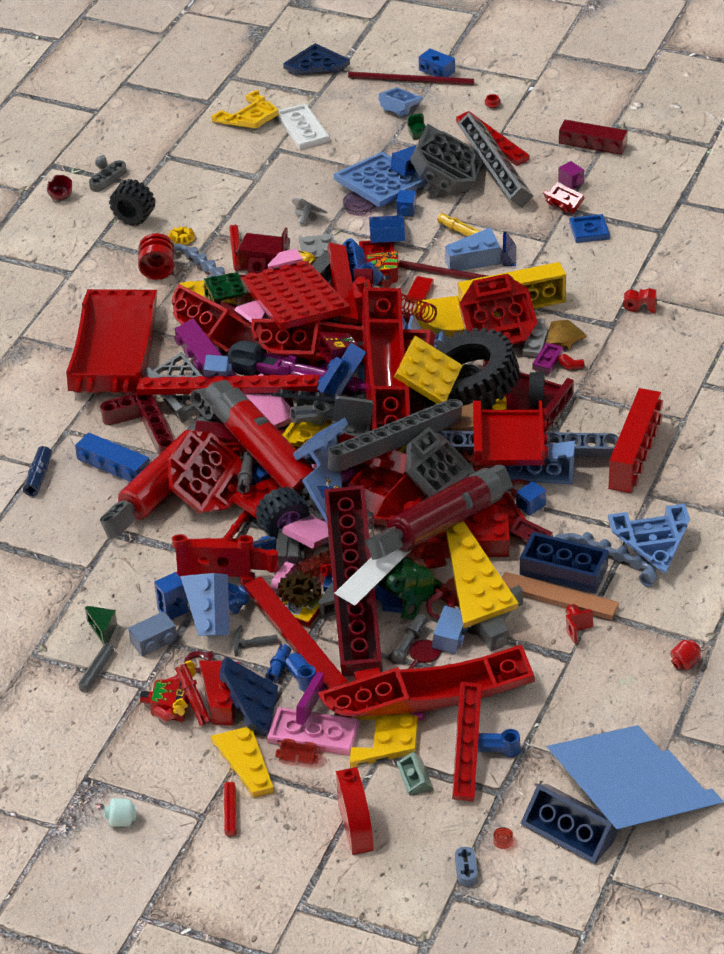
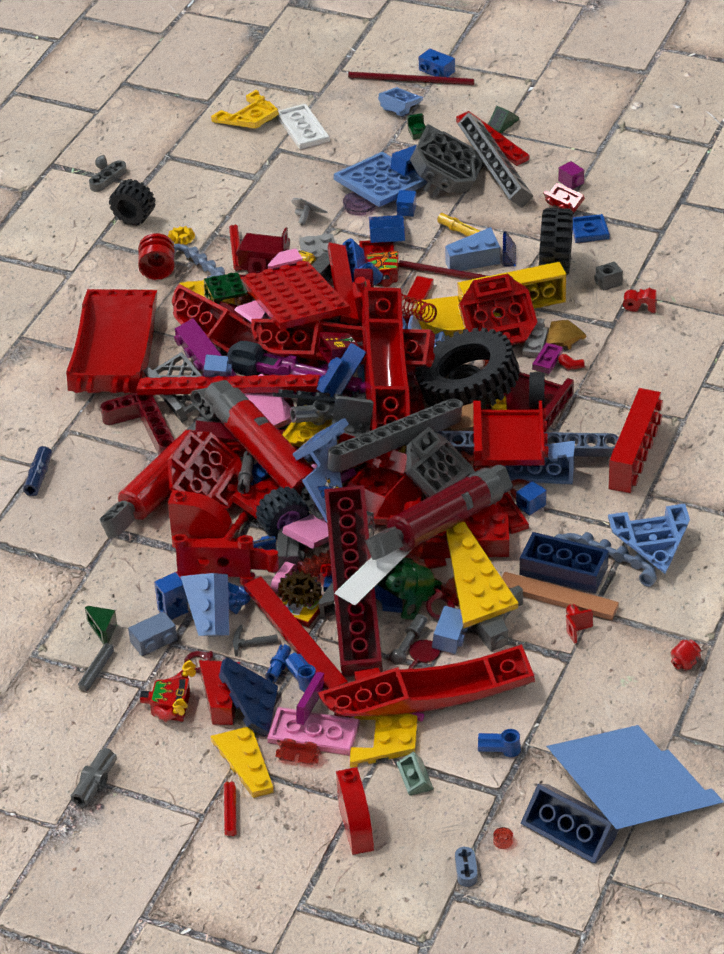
(60, 187): dark red hair -> none
(93, 777): none -> dark grey piece
(110, 457): blue brick -> none
(120, 812): light aqua head -> none
(189, 686): red pin -> none
(197, 516): none -> red brick
(316, 60): dark blue plate -> none
(428, 371): yellow plate -> none
(466, 741): red plate -> none
(492, 101): red plate -> none
(502, 119): none -> dark green slope
(523, 529): dark red plate -> none
(556, 237): none -> black tyre
(593, 137): dark red brick -> none
(608, 276): none -> dark grey brick

